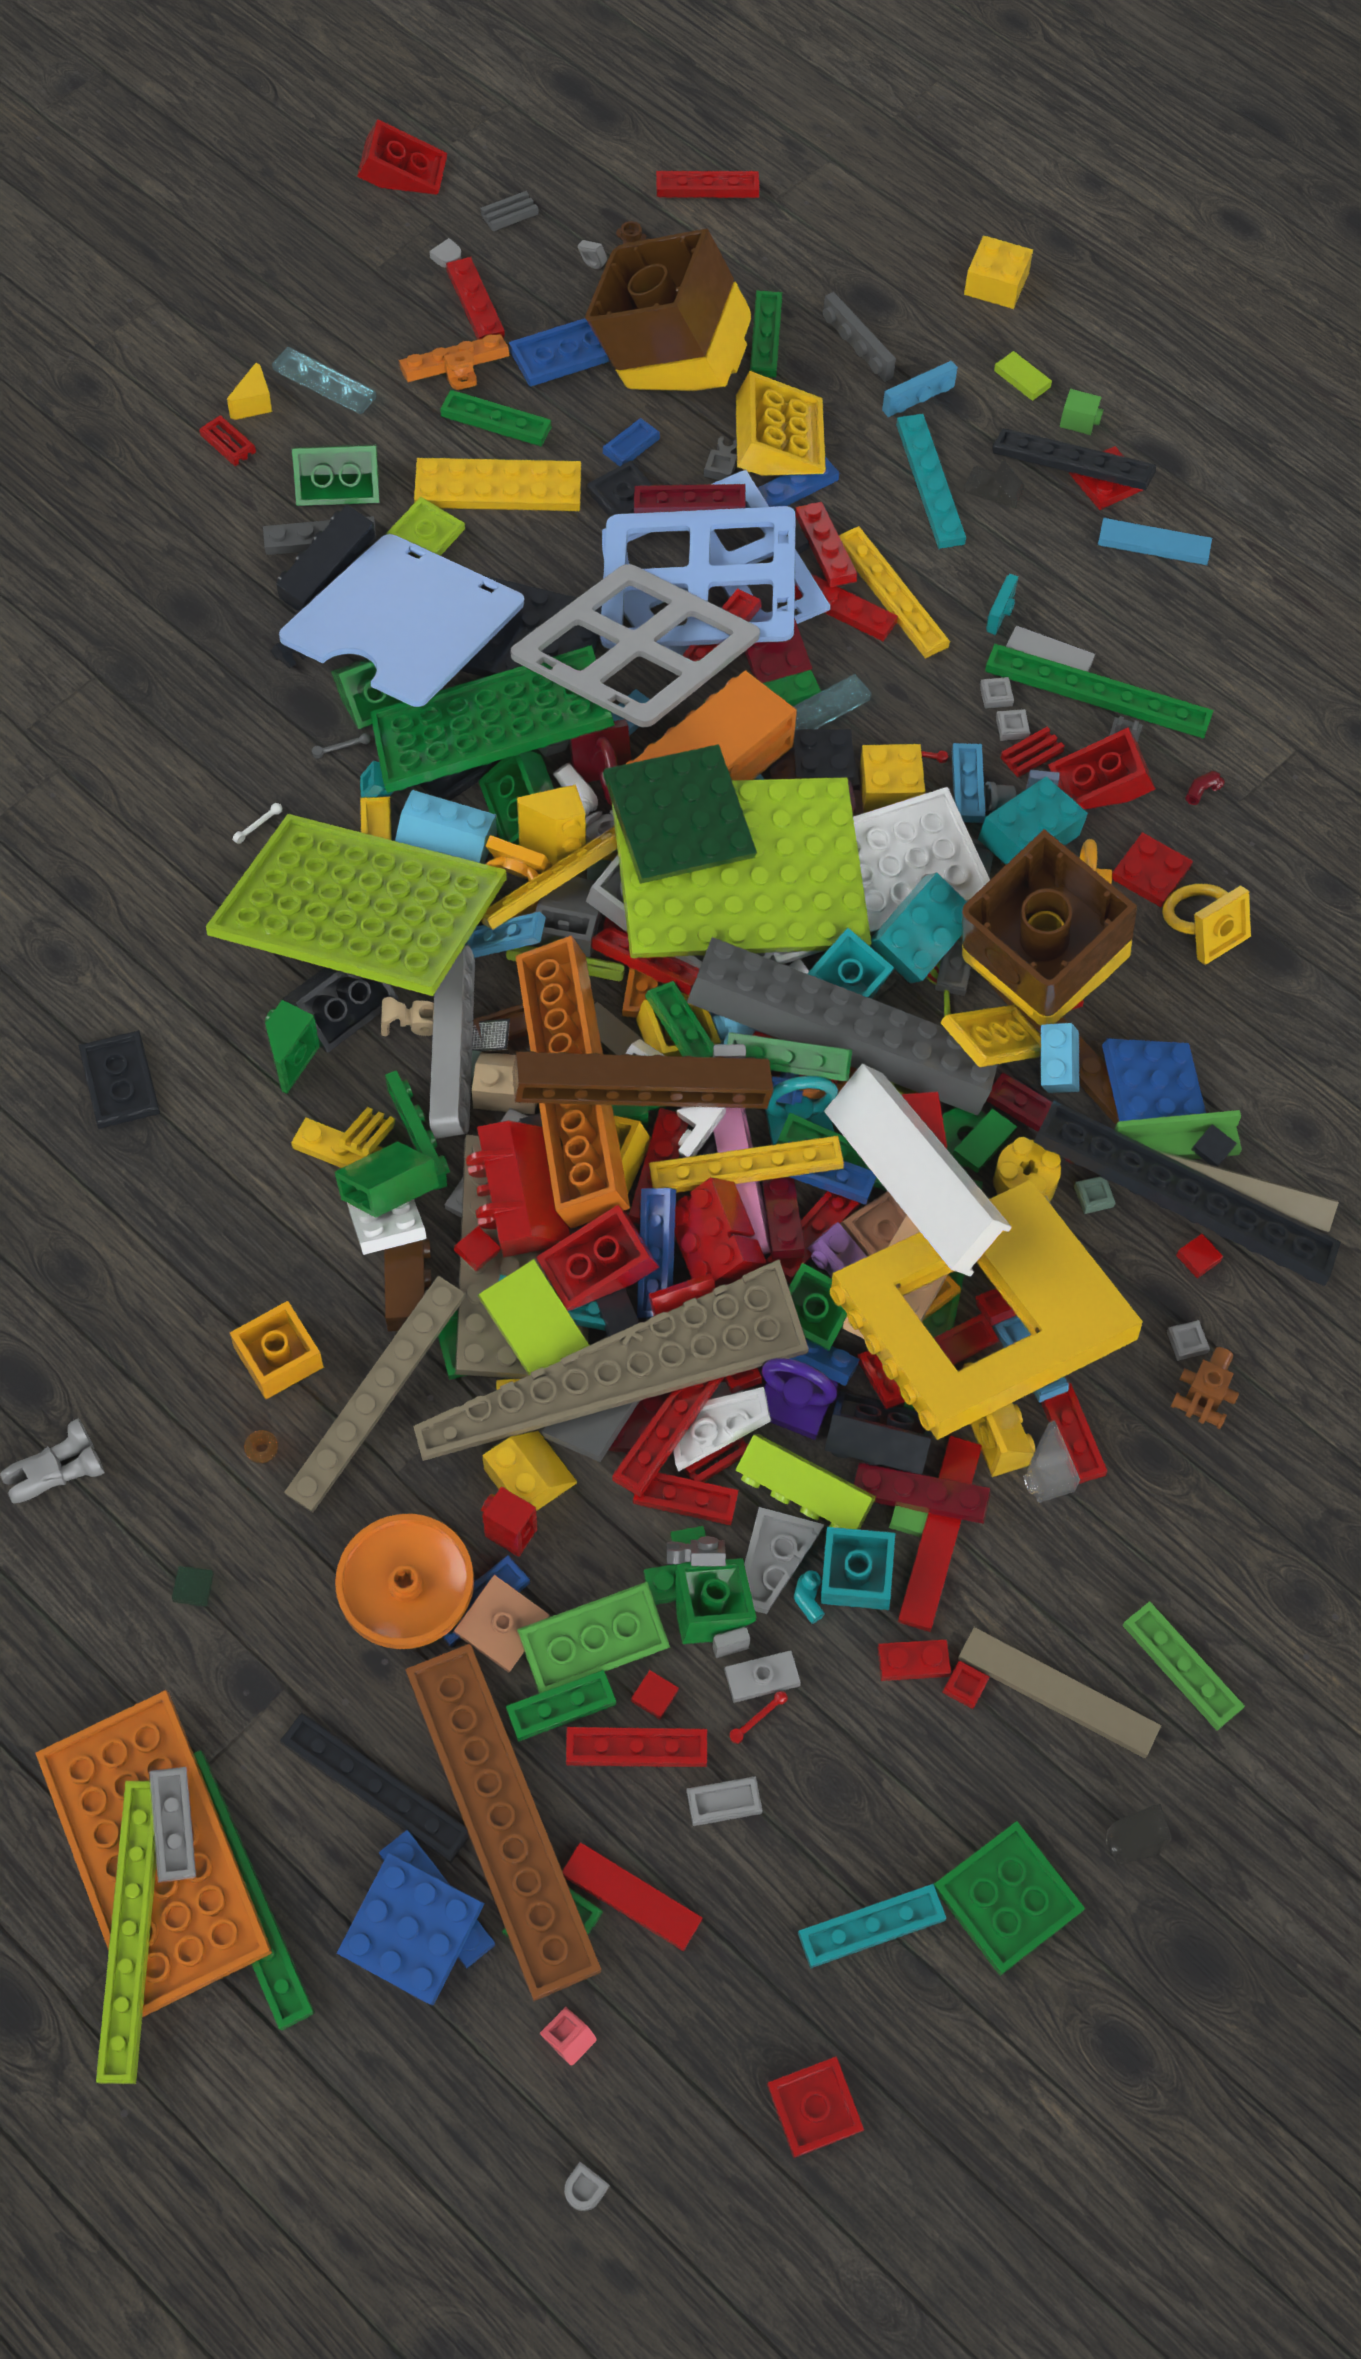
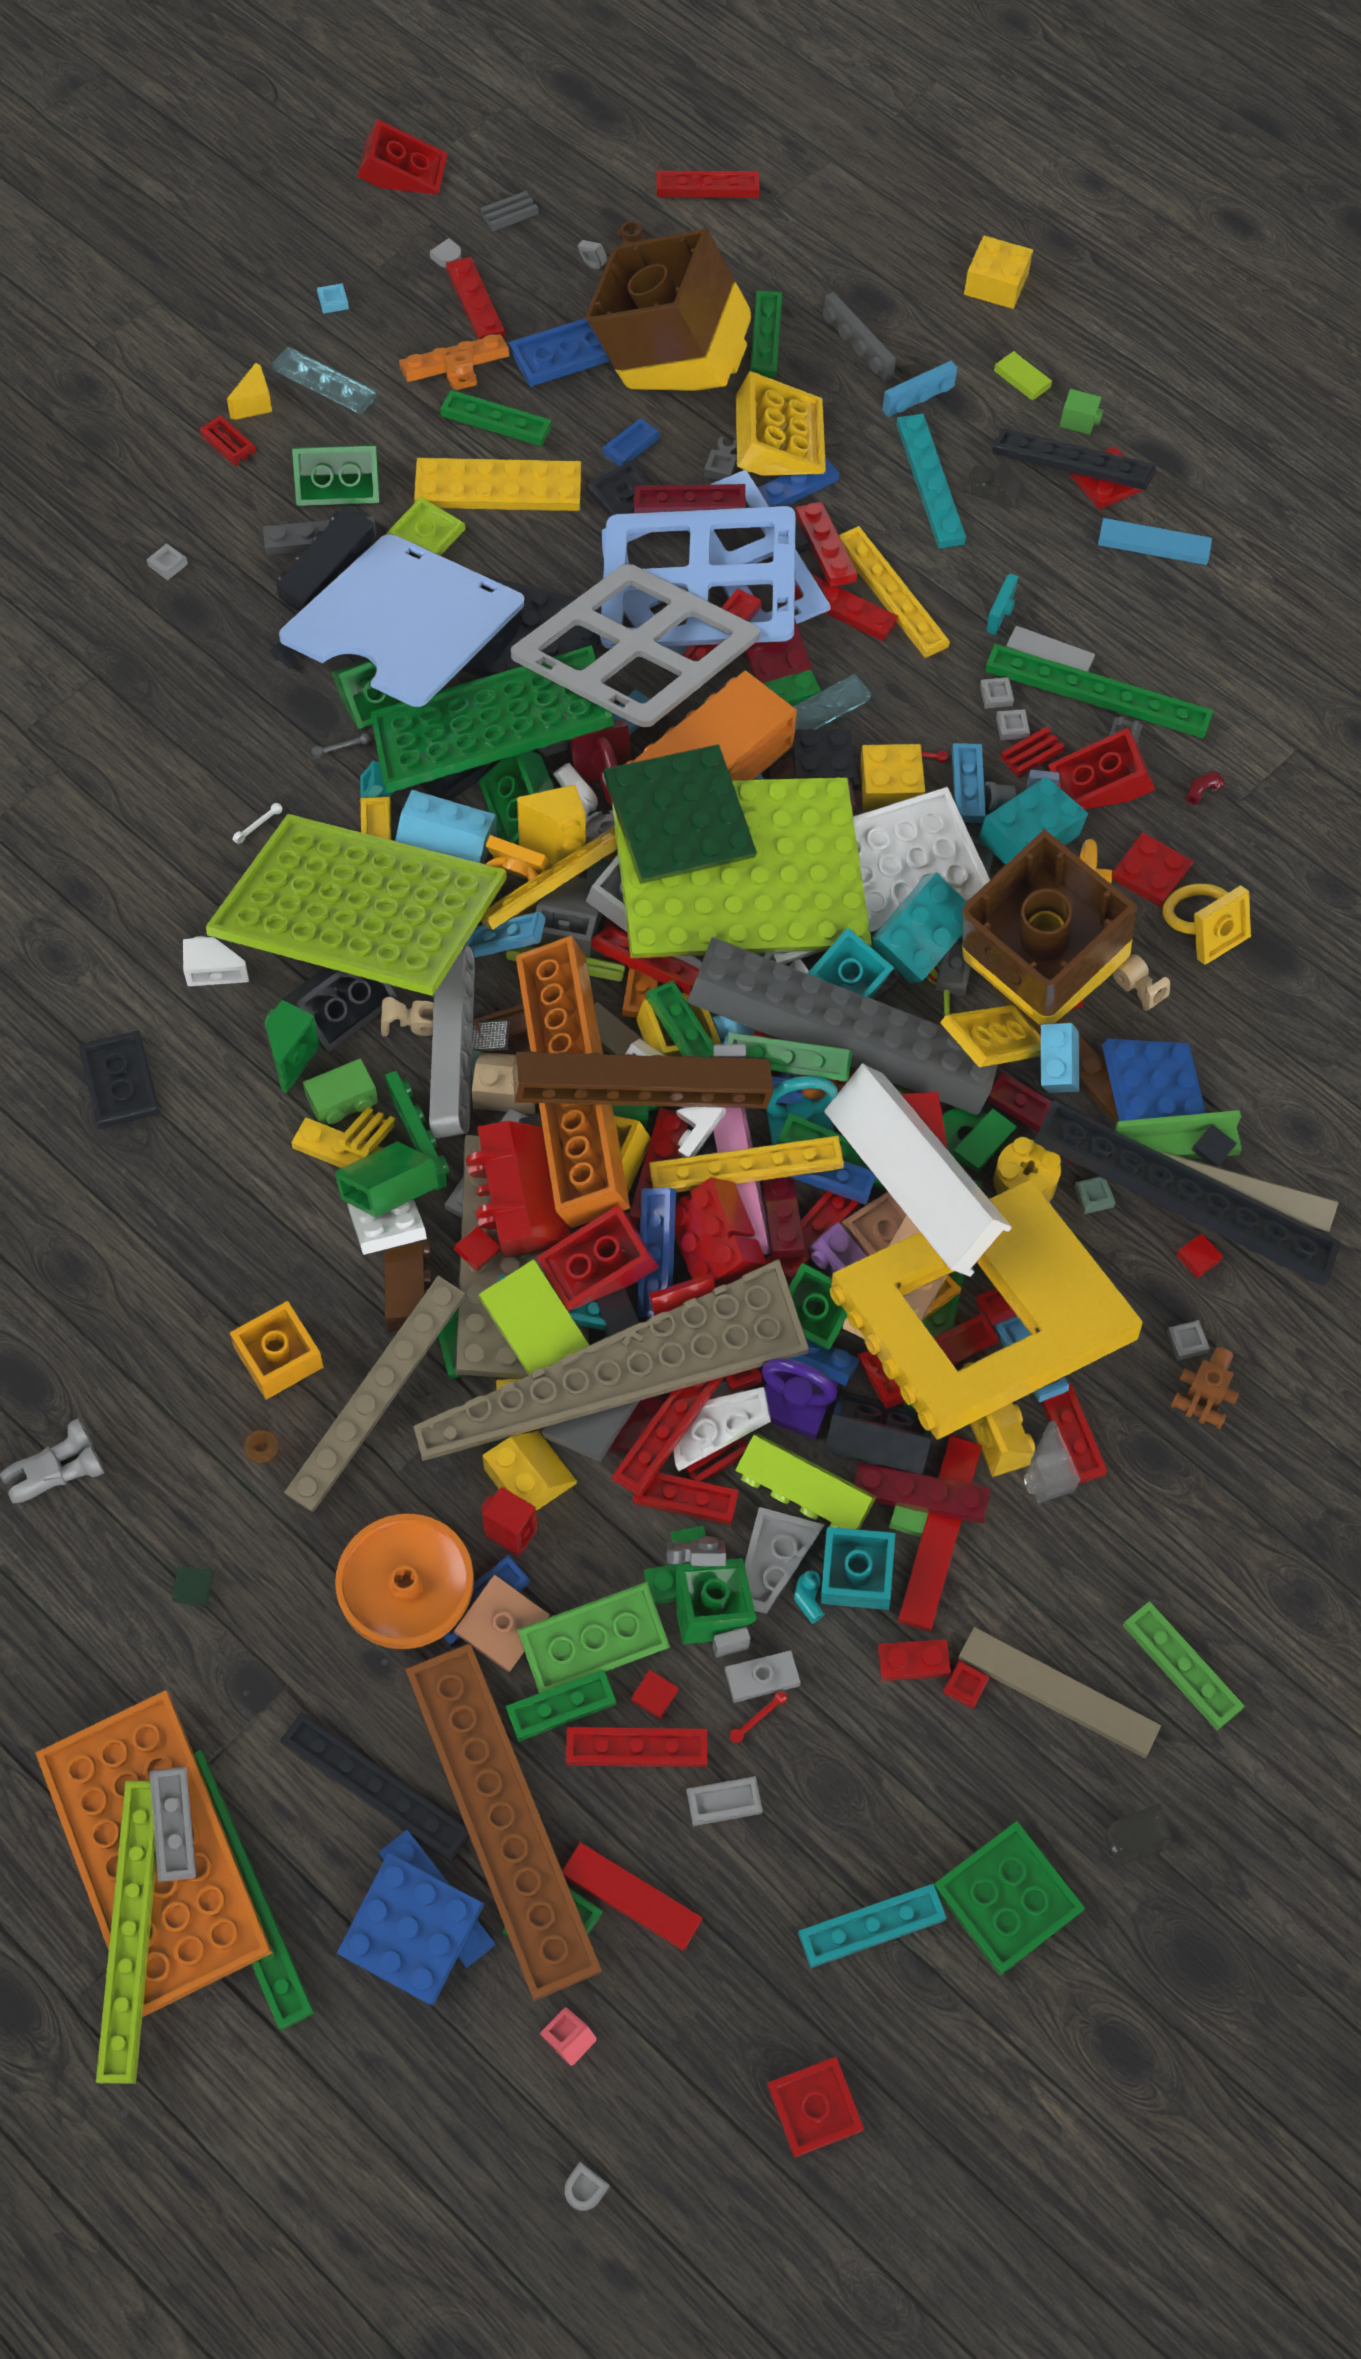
(167, 561): none -> light grey tile
(211, 963): none -> white slope
(332, 298): none -> medium azure tile
(340, 1092): none -> bright green brick
(1134, 974): none -> tan leg

